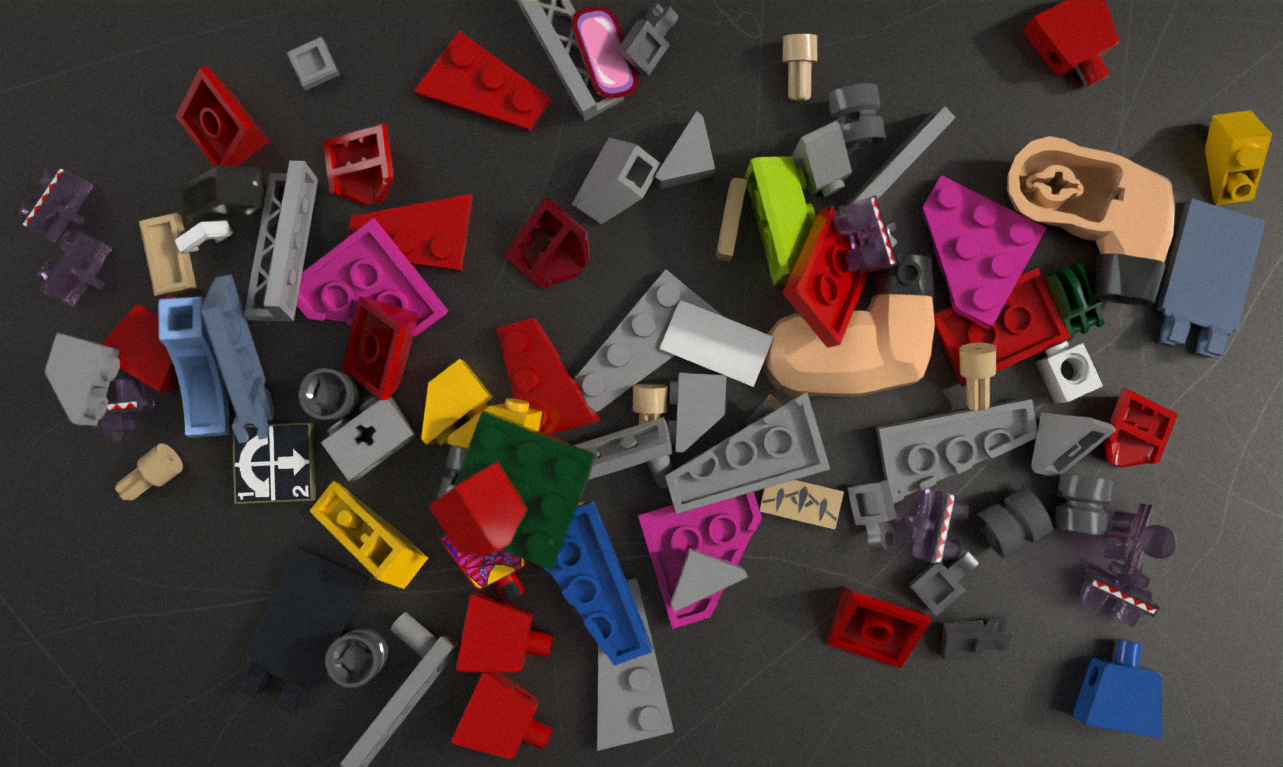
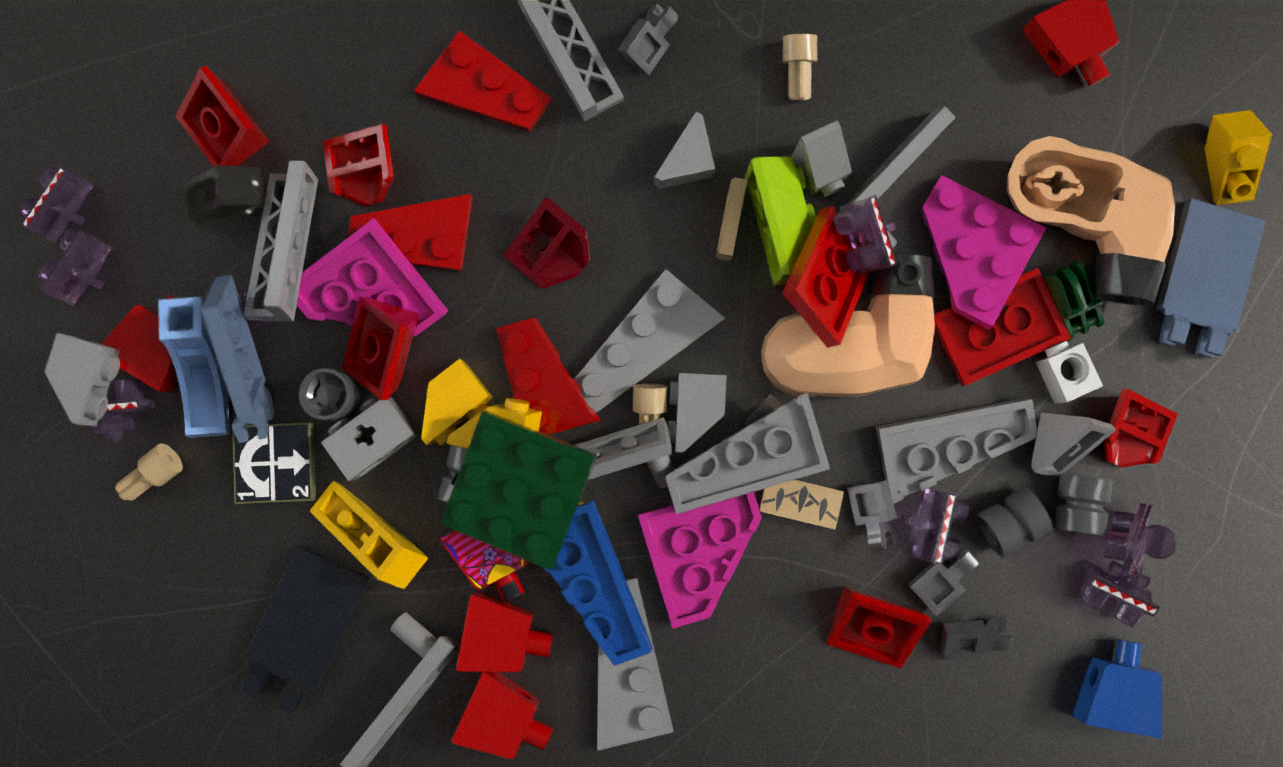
(168, 267): tan tile -> none
(201, 232): white tile -> none
(313, 63): light grey tile -> none
(357, 657): dark grey wheel -> none
(480, 512): red slope -> none
(598, 39): sticker -> none
(616, 180): light grey slope -> none
(703, 576): light grey slope -> none
(716, 343): white sticker -> none
(861, 104): dark grey wheel -> none
(978, 365): tan piece -> none

